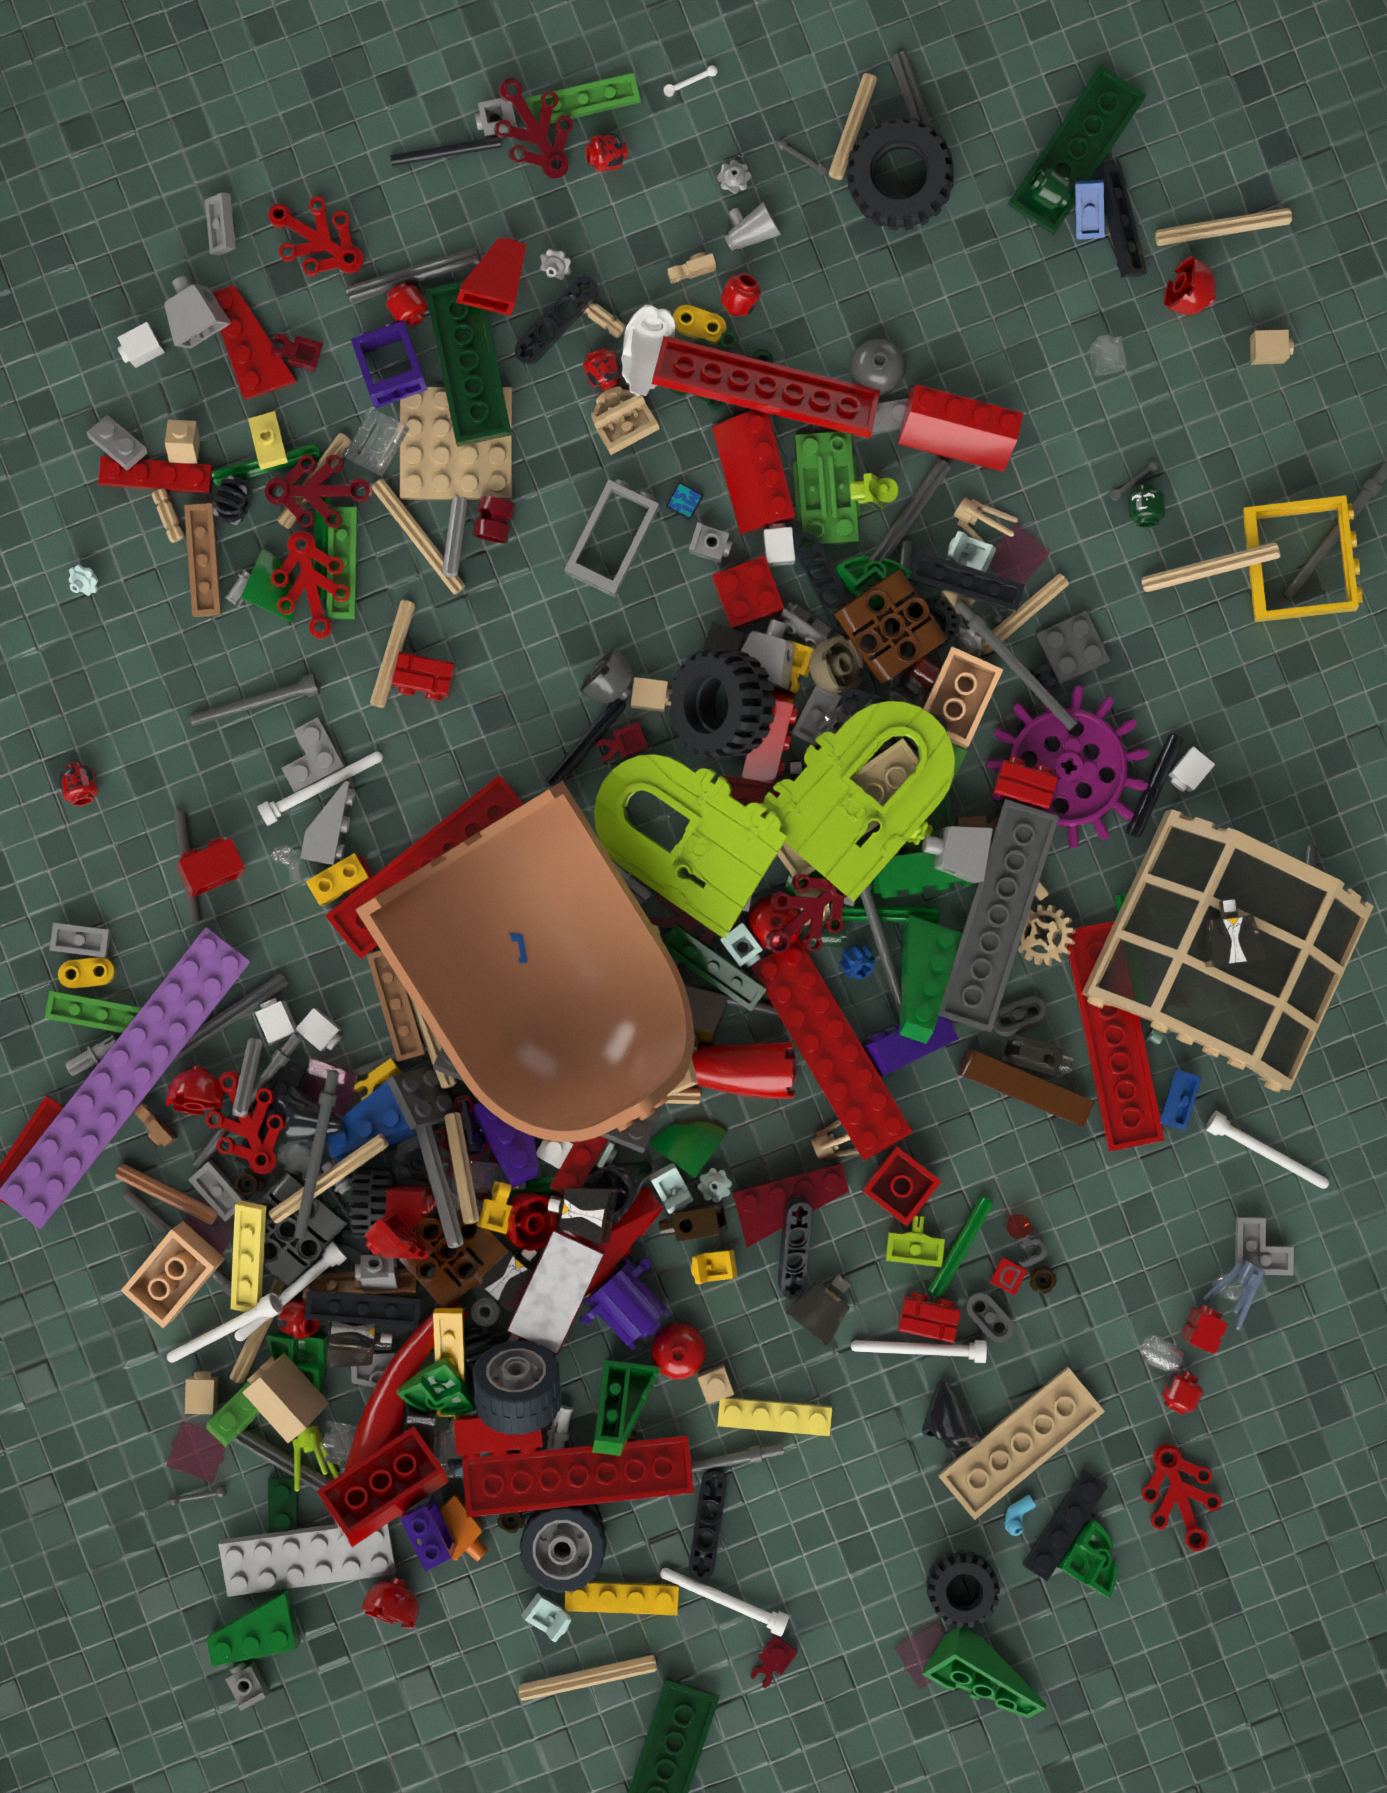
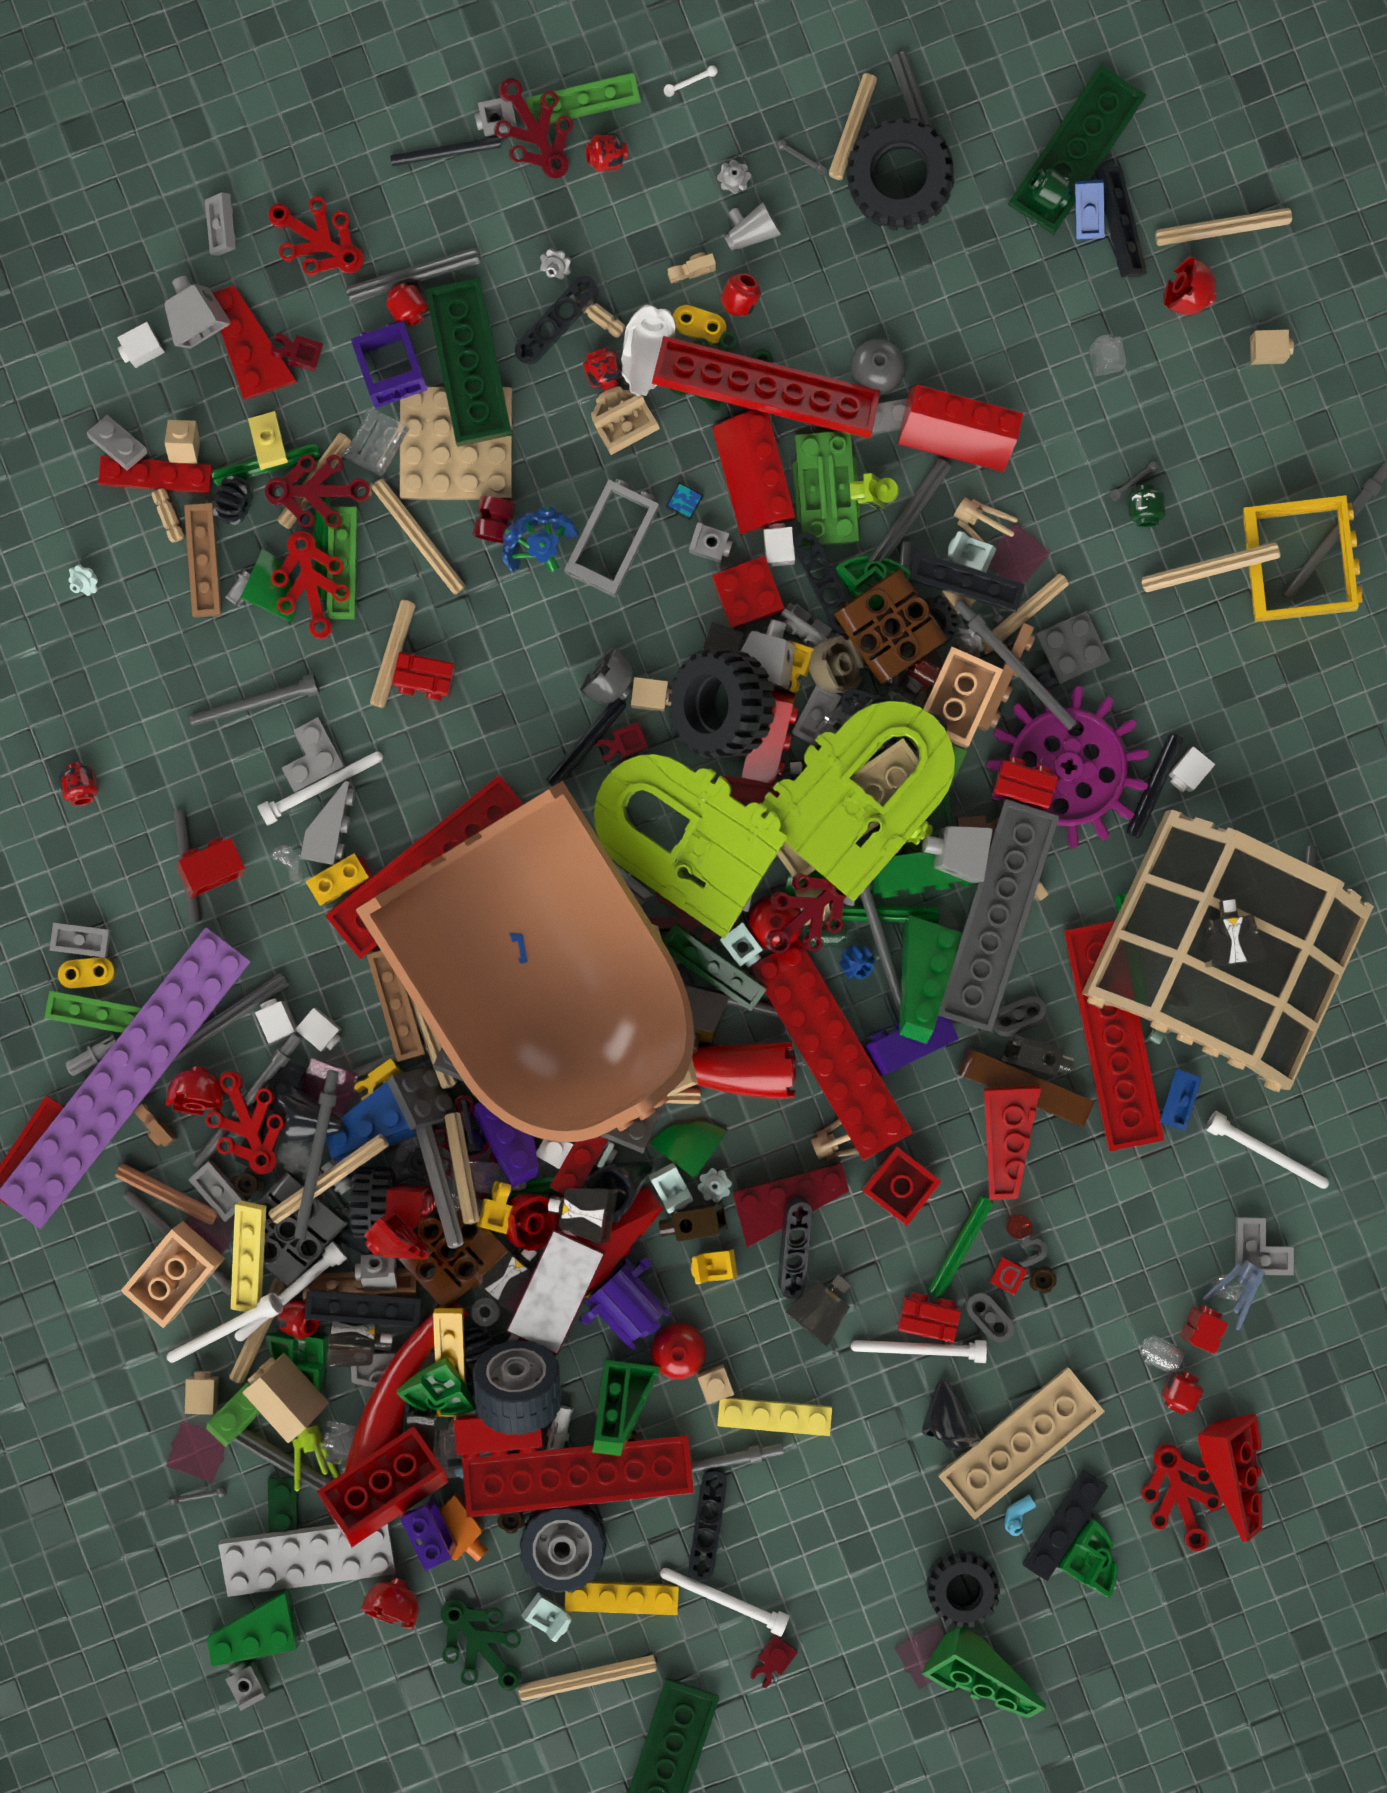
(247, 1077): light grey axle -> none
(454, 536): light grey axle -> none
(478, 1641): none -> dark green plant
(495, 278): red slope -> none
(539, 545): none -> blue plant
(915, 1246): lime plate -> none
(1002, 690): none -> medium nougat plate
(1008, 1132): none -> red wing
(1054, 928): tan gear -> none
(1230, 1458): none -> red wedge

